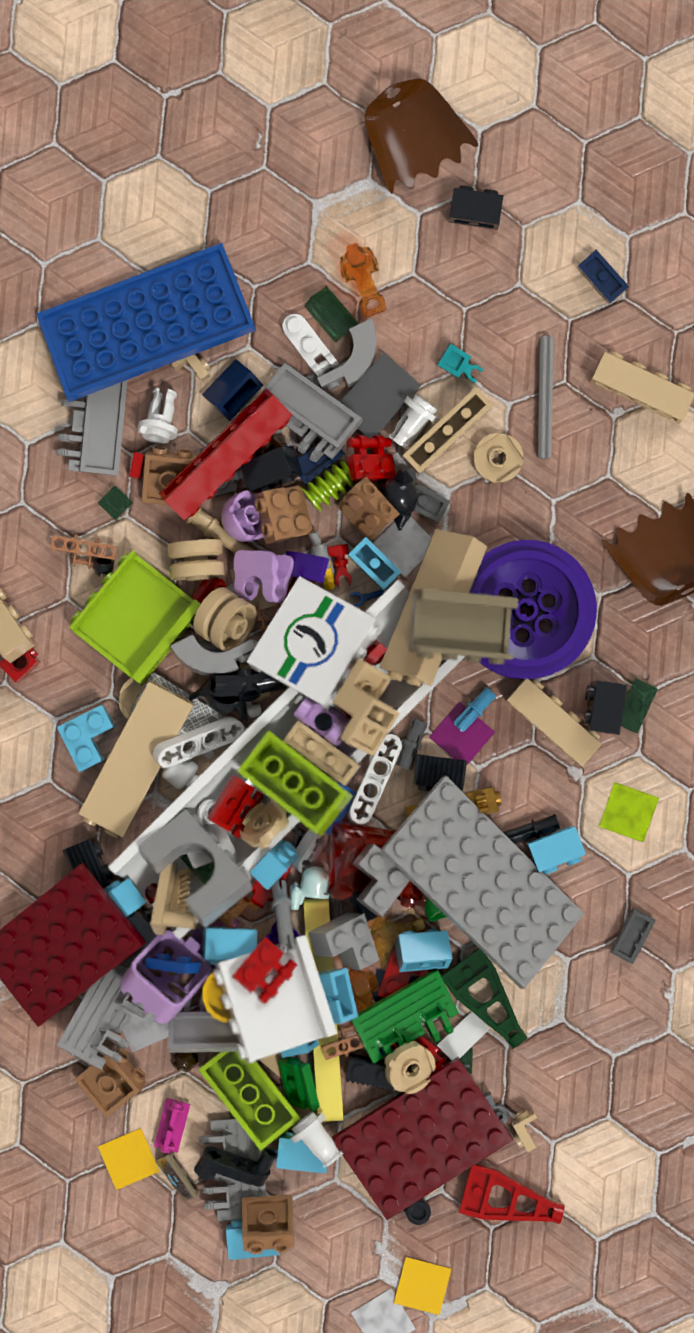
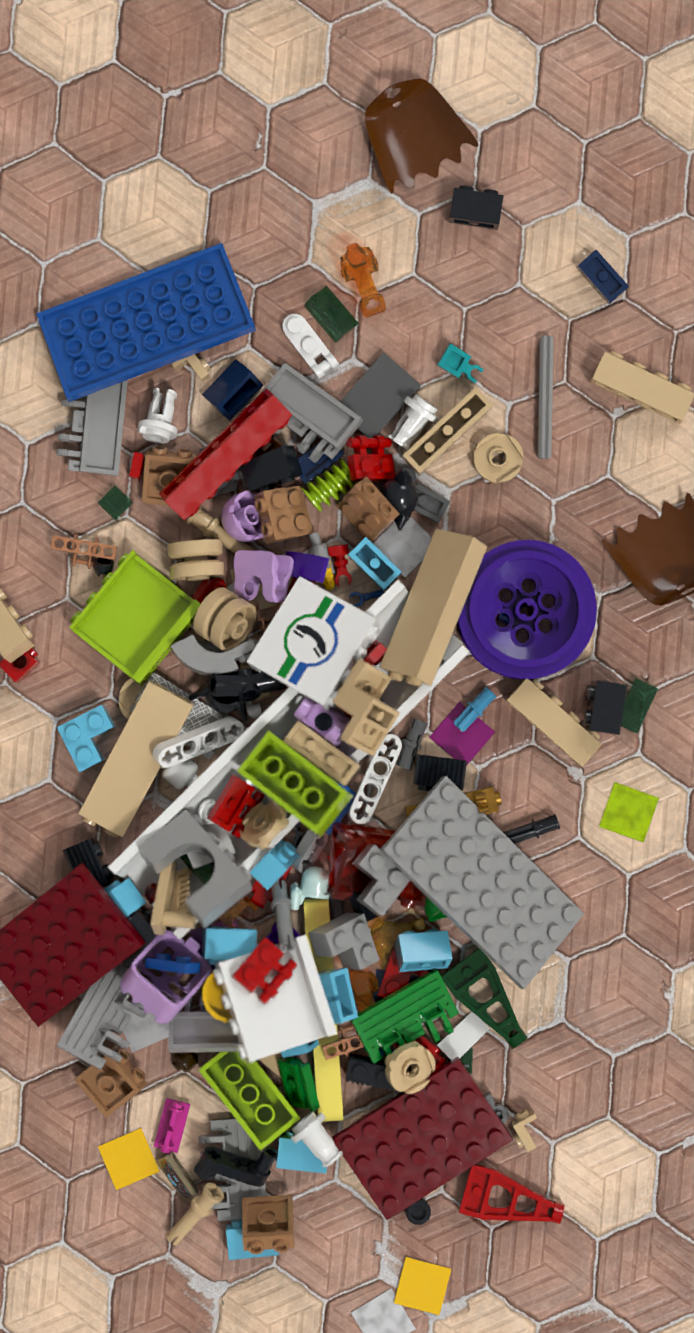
(200, 1207): none -> tan pin
(360, 361): light grey arch -> none
(461, 625): dark tan panel -> none
(556, 849): medium azure brick -> none
(632, 936): dark grey plate -> none

